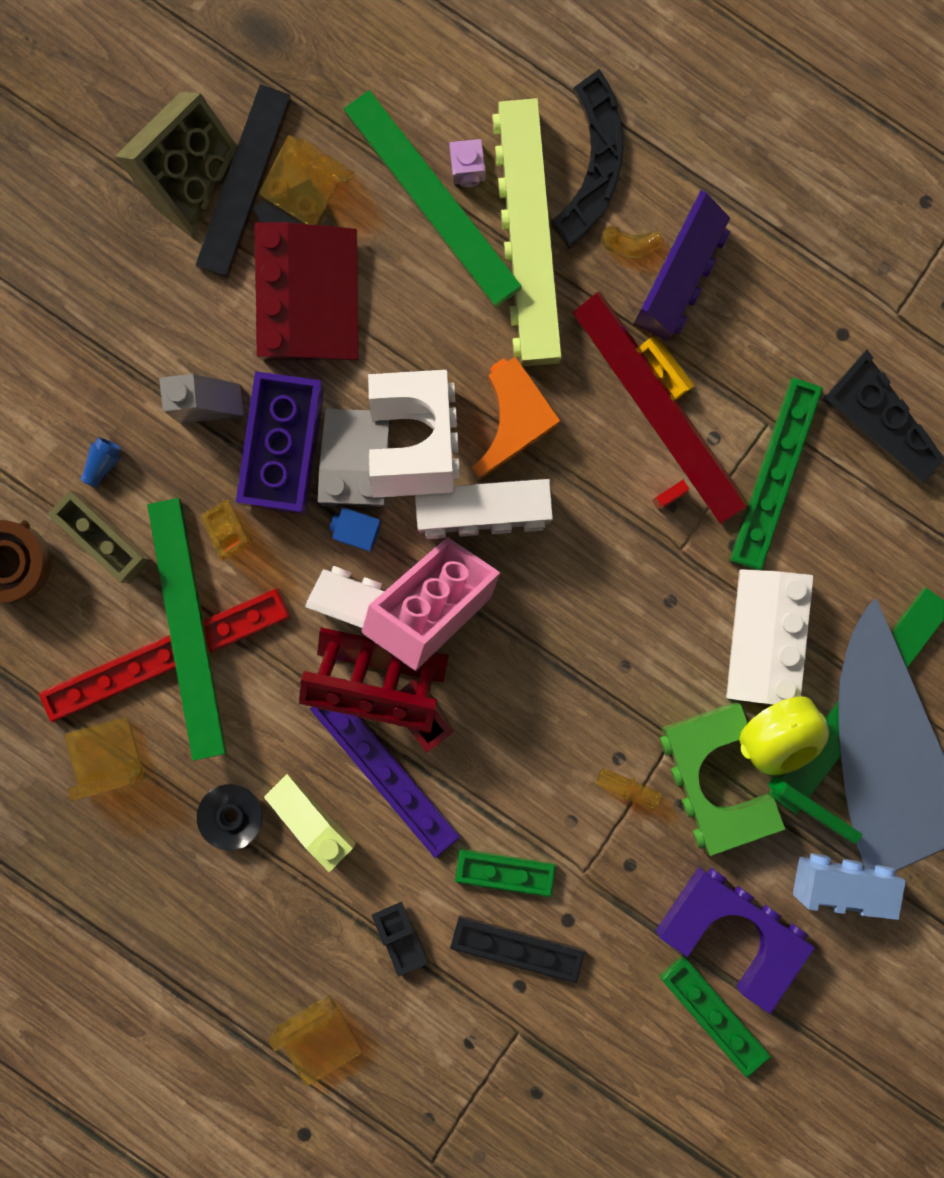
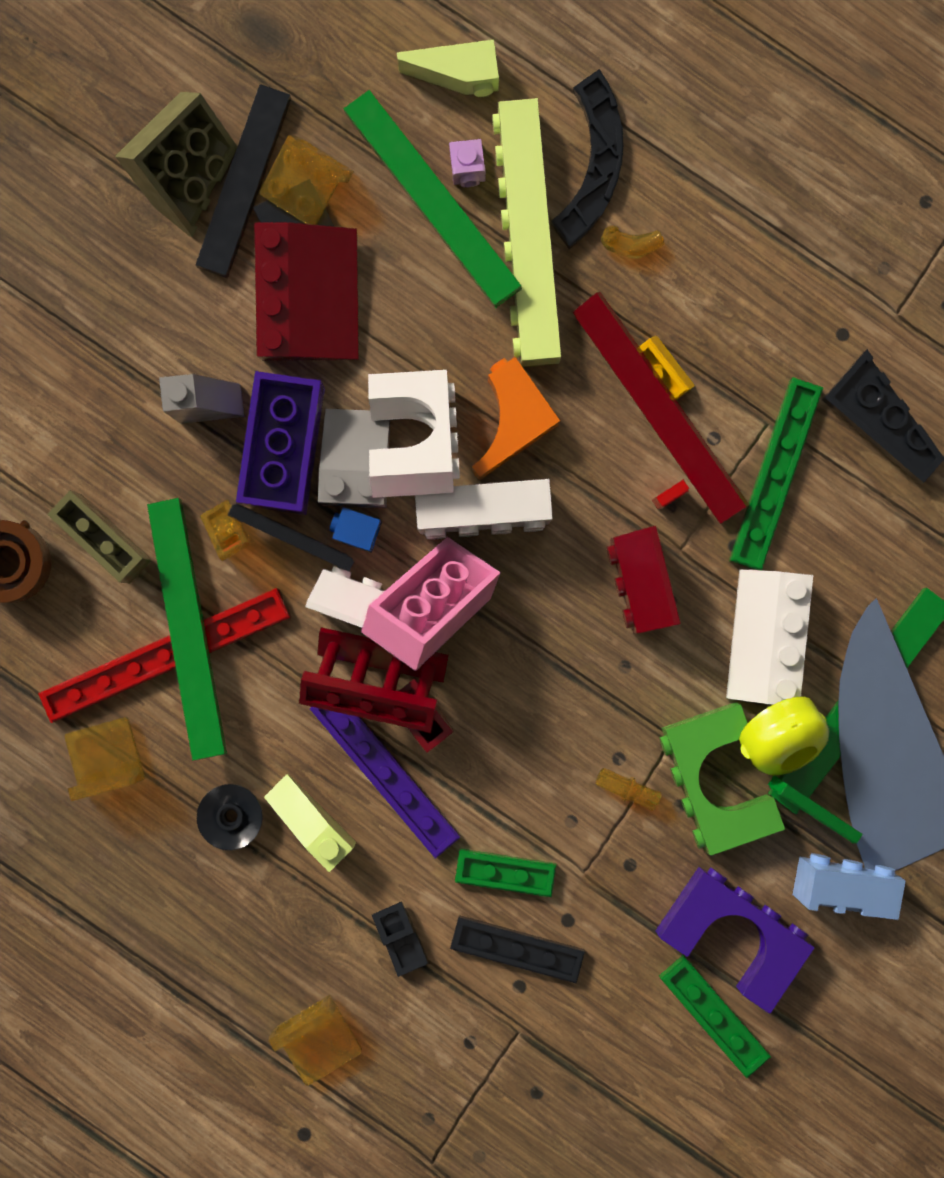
(100, 460): blue cone -> none
(290, 536): none -> black tile
(458, 67): none -> yellowish green slope
(643, 580): none -> dark red slope
(683, 268): dark purple slope -> none

